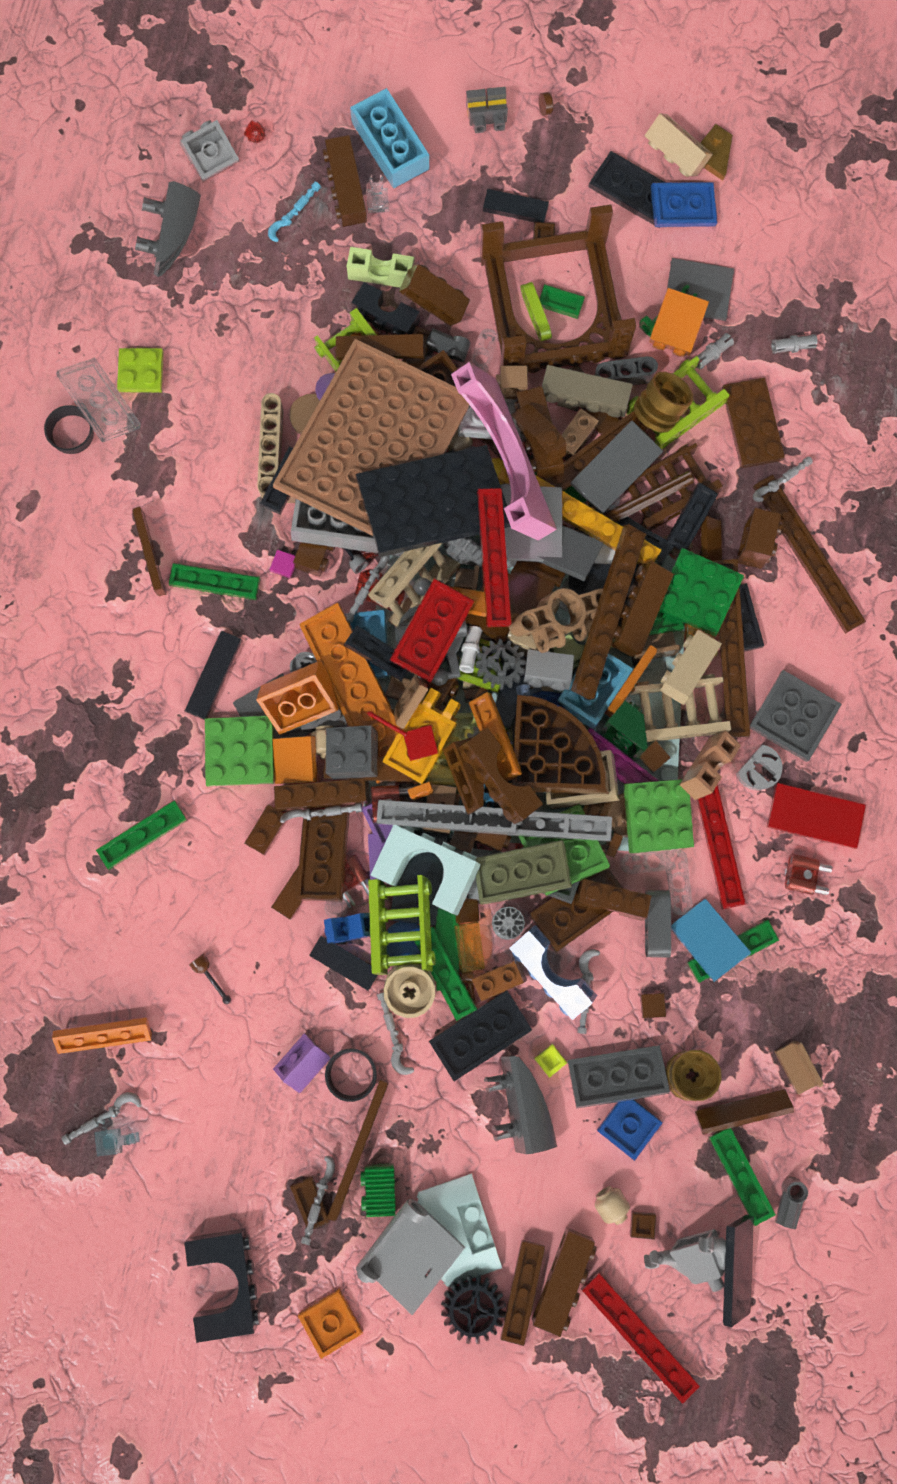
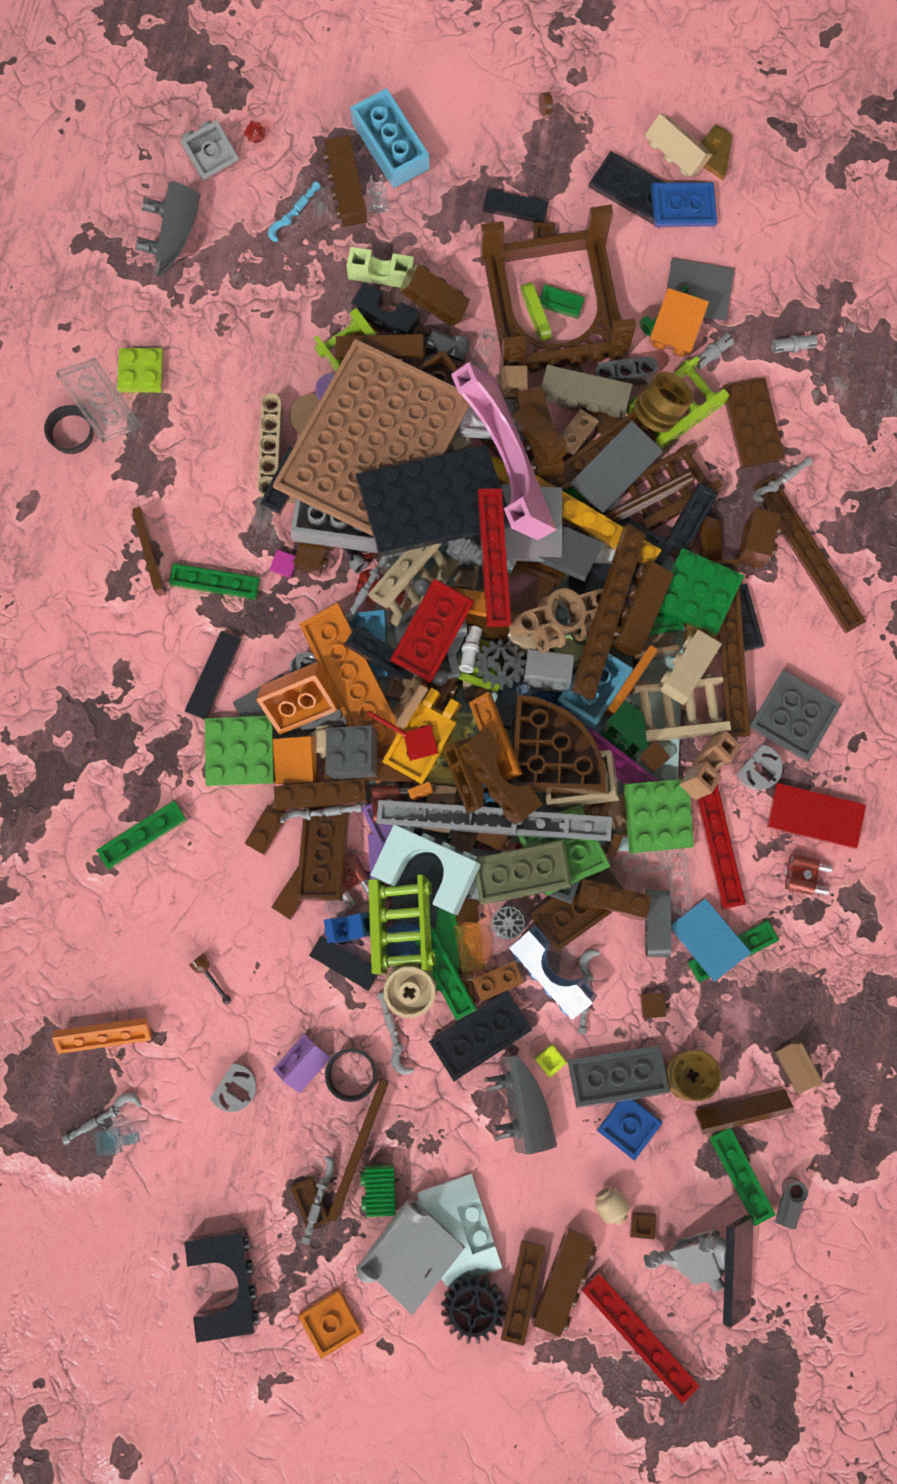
(235, 1103): none -> light grey piece
(493, 113): dark grey hips -> none

